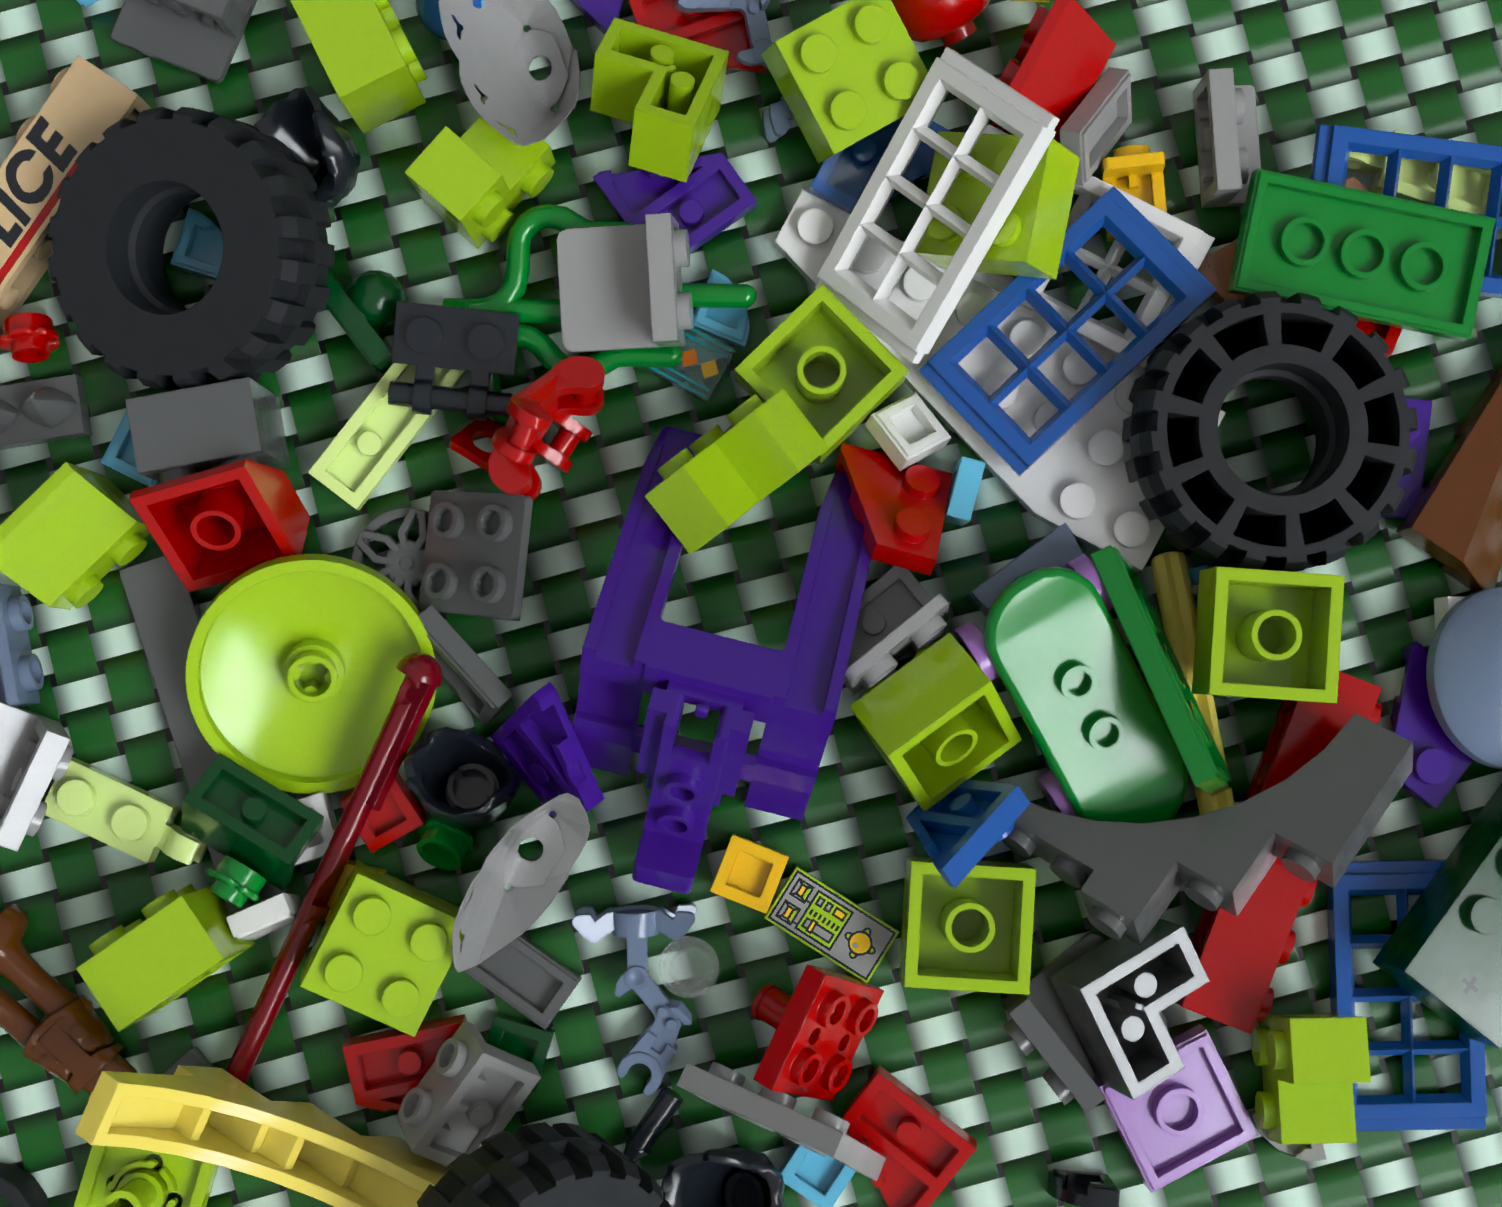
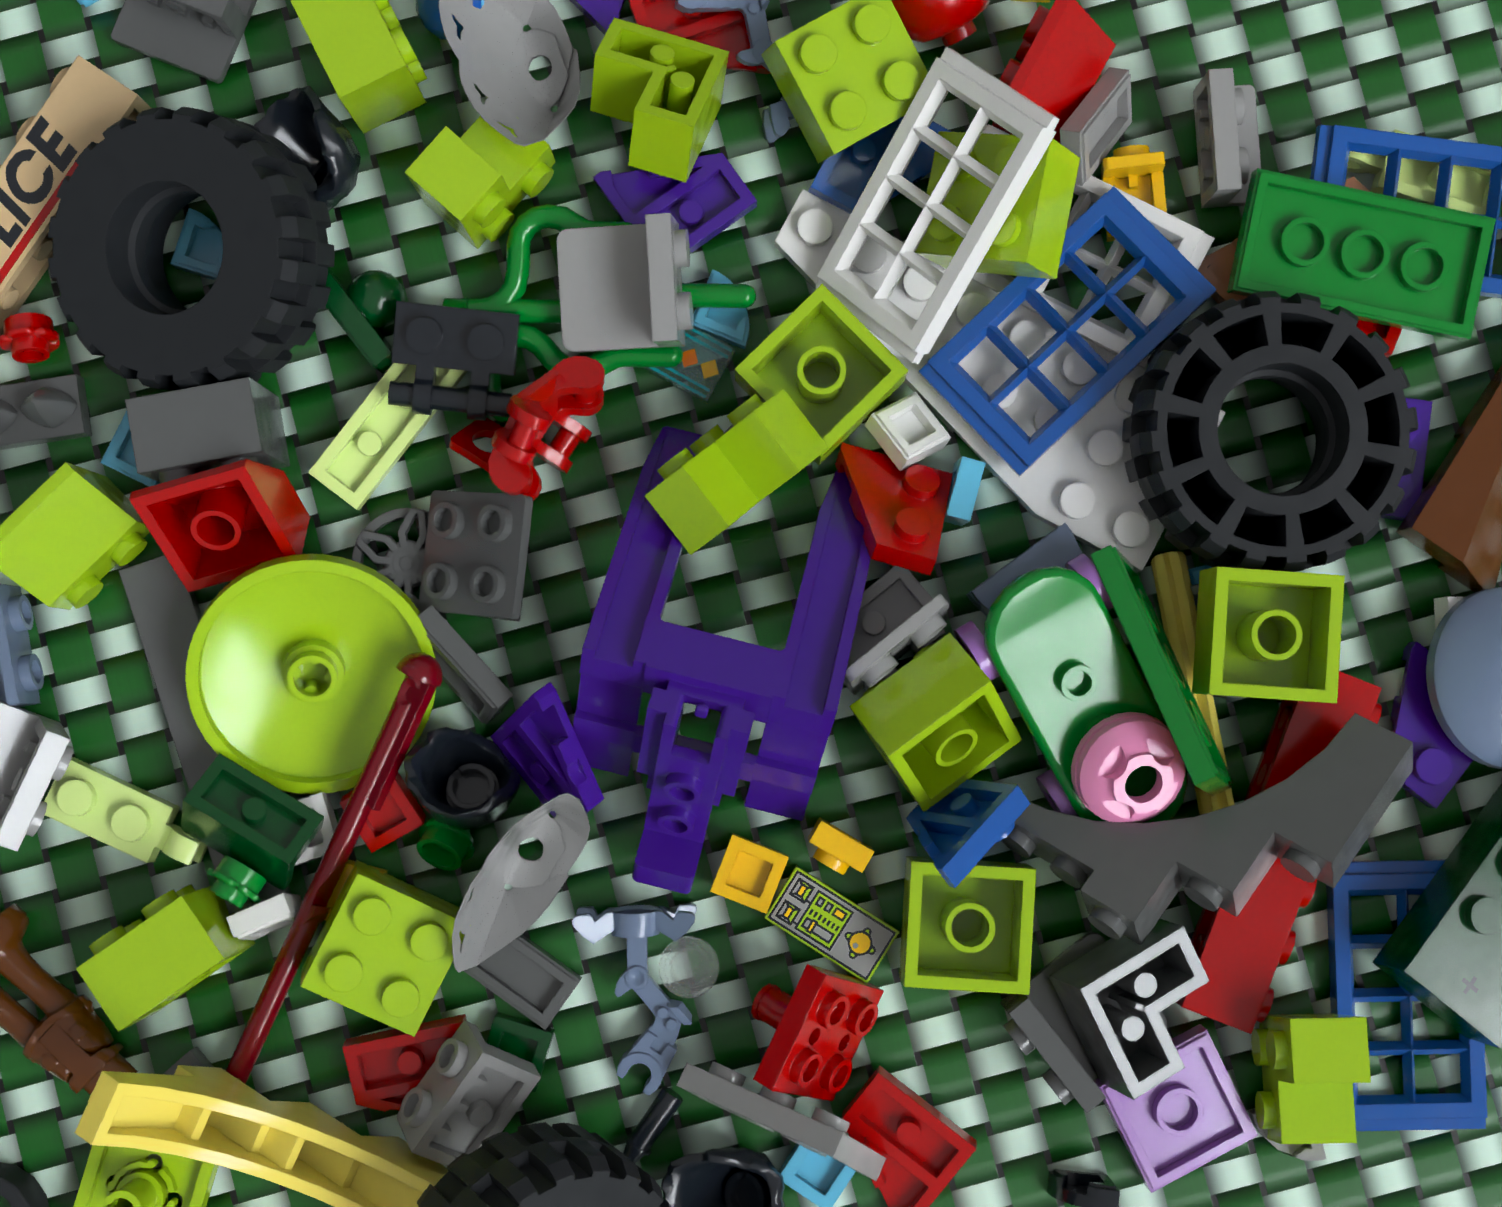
(838, 848): none -> yellow plate
(1115, 750): none -> bright pink piece

